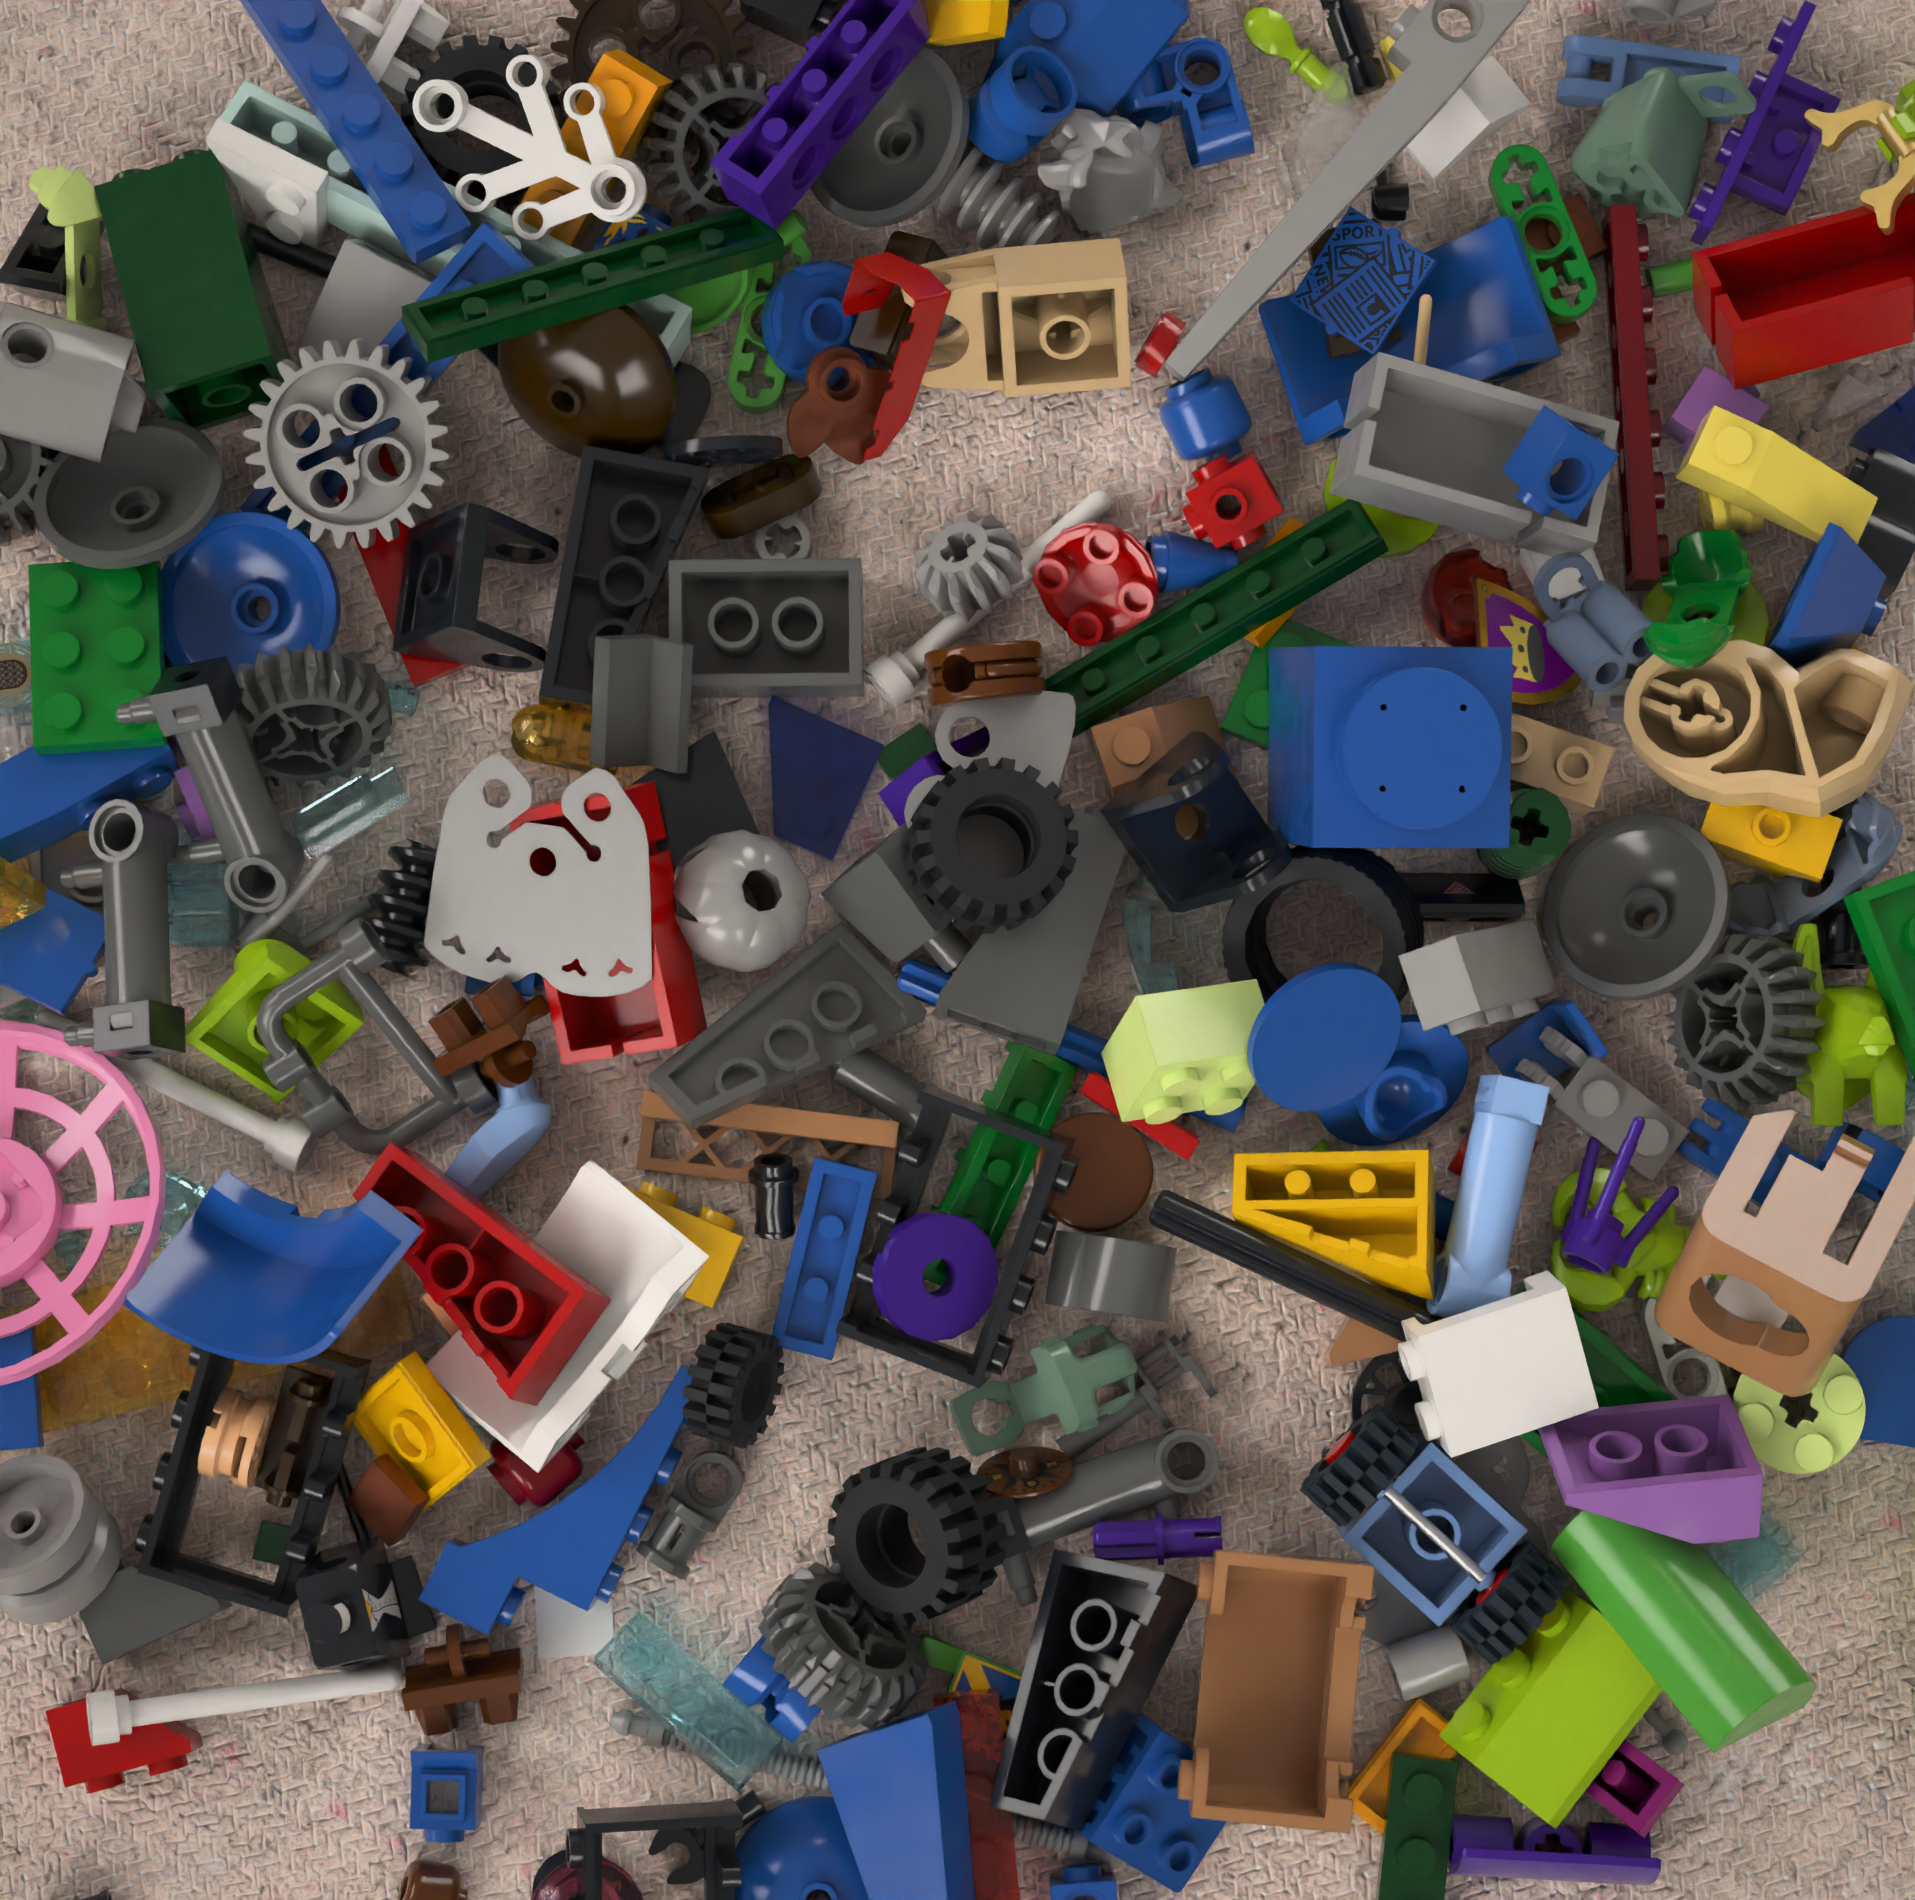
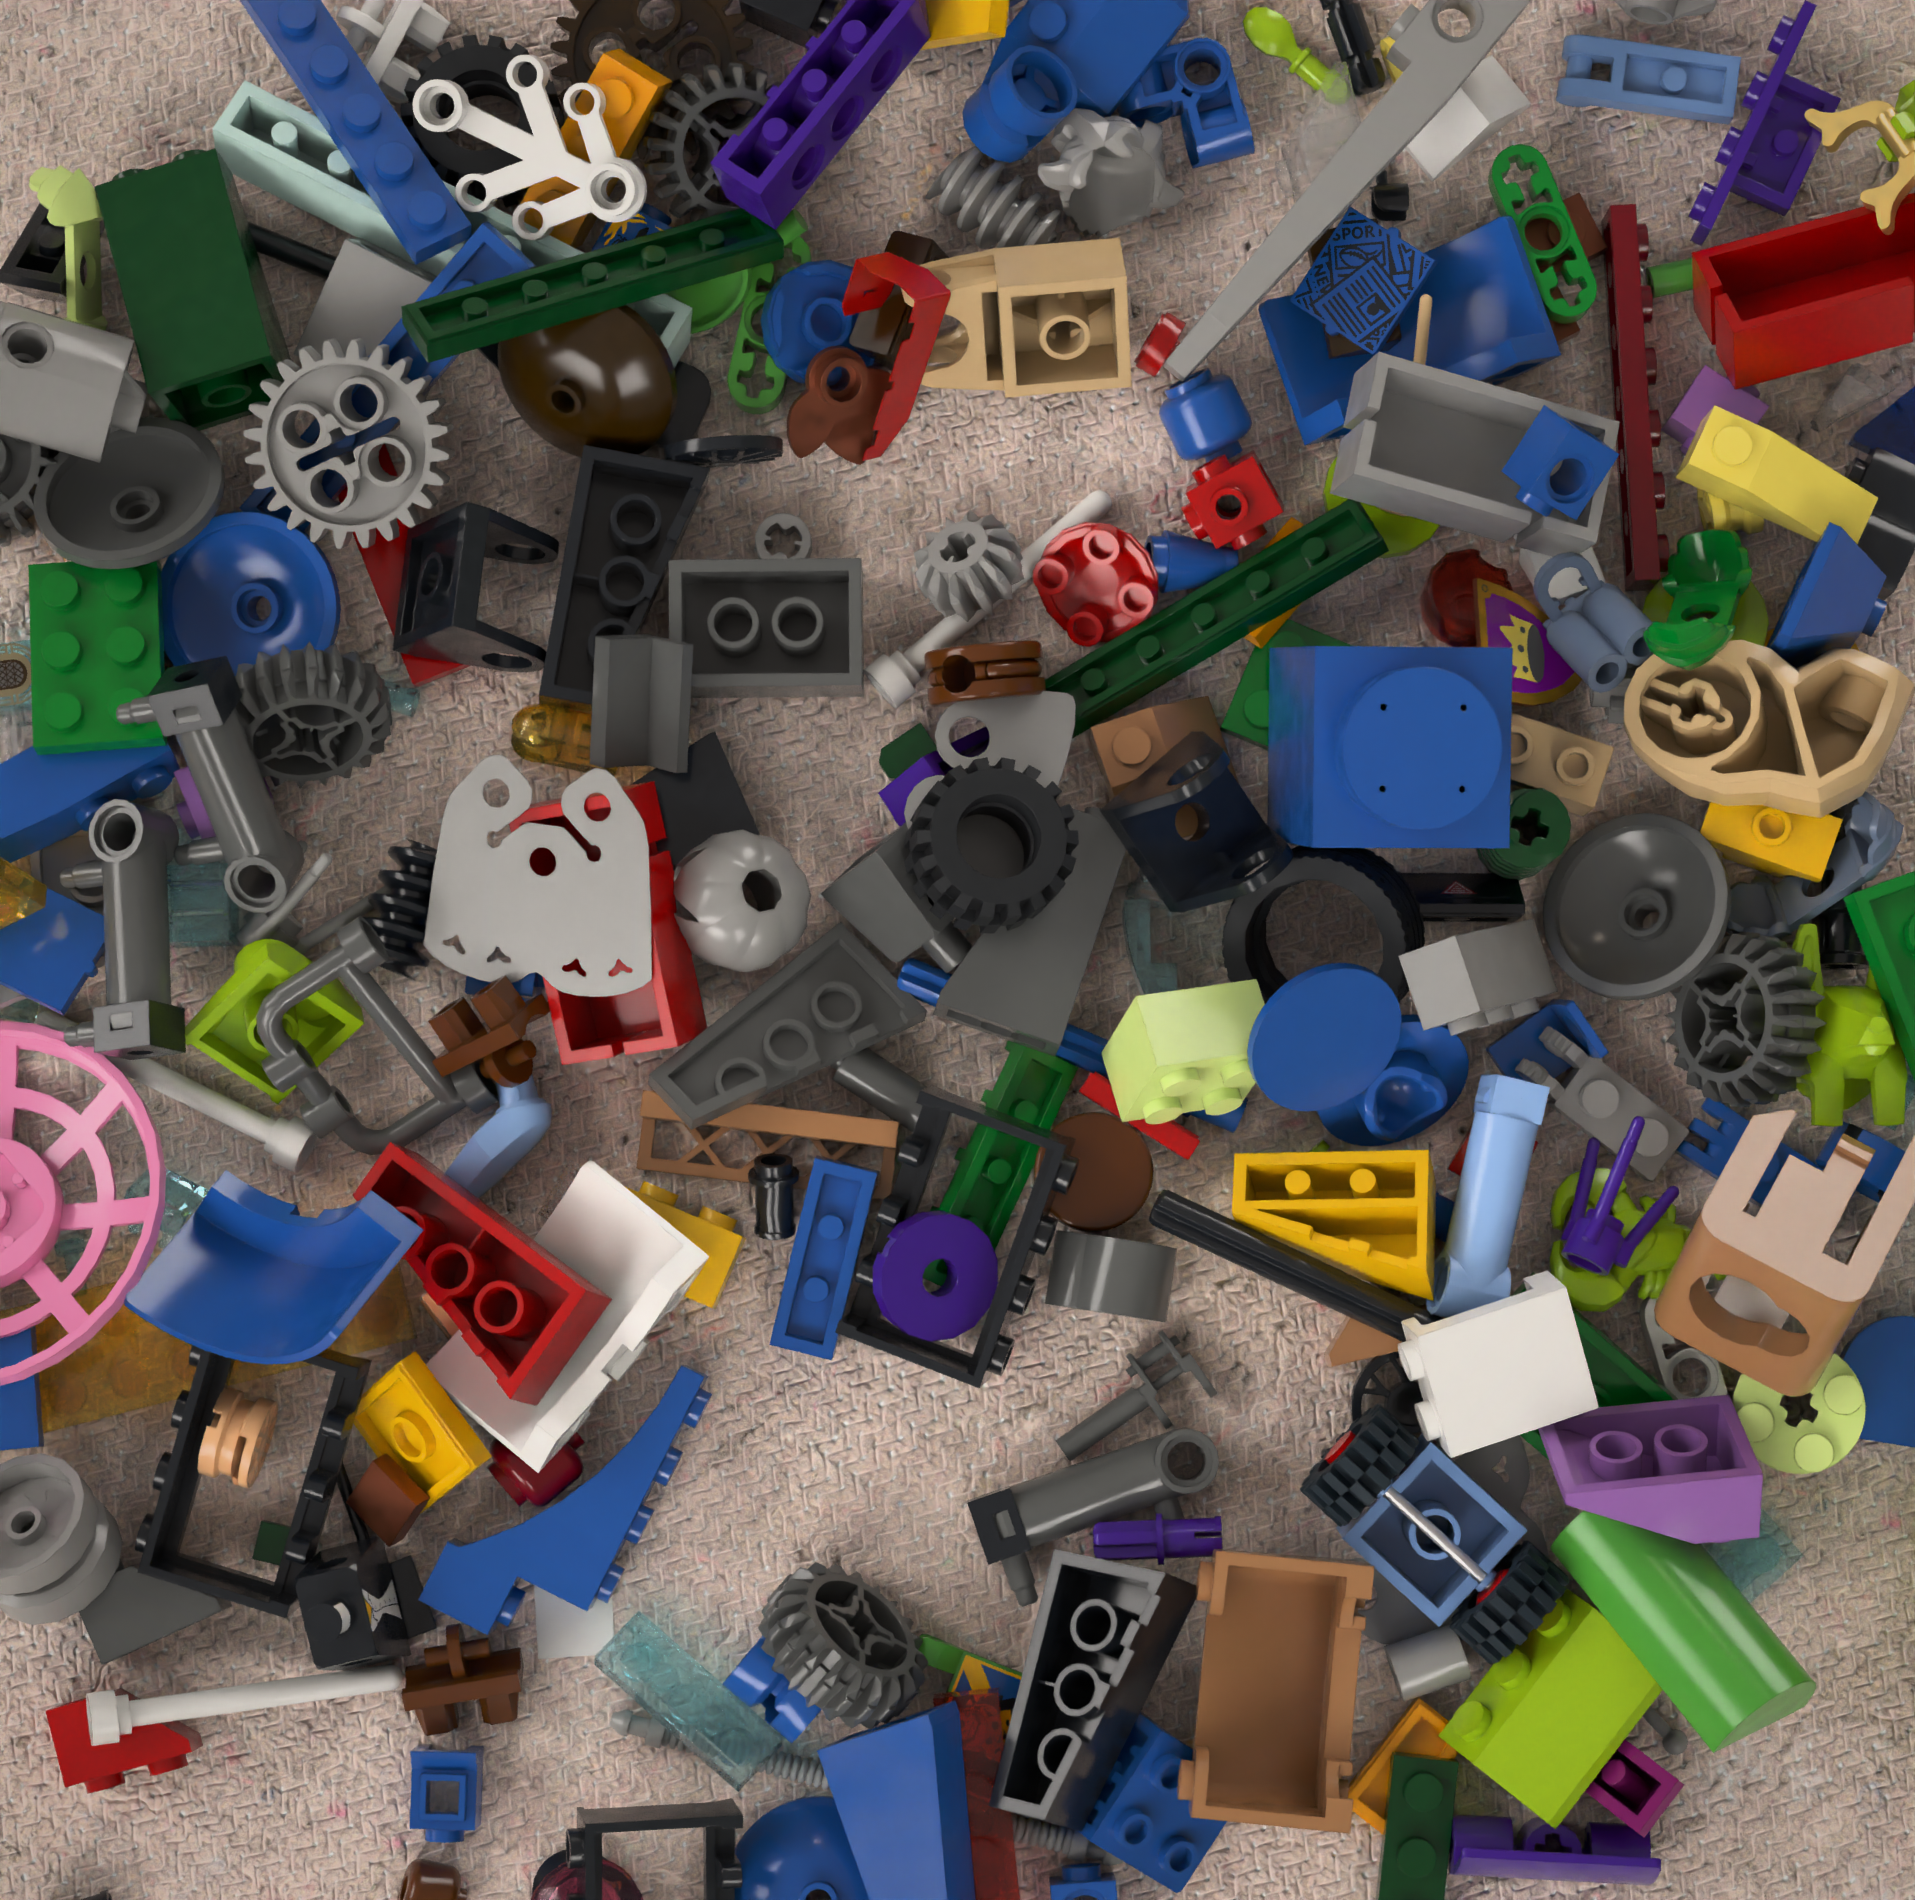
(277, 185): white wing -> none
(292, 1435): dark brown hinge -> none
(348, 811): clear light blue piece -> none
(692, 1838): black bar -> none
(693, 1510): dark grey connector -> none
(733, 1385): black tyre -> none
(761, 496): dark brown beam -> none
(816, 777): clear blue wing -> none
(873, 175): dark grey dish -> none
(877, 1544): black tyre -> none
(1026, 1471): piece -> none
(1060, 1387): sand green piece -> none
(1652, 140): sand green piece -> none

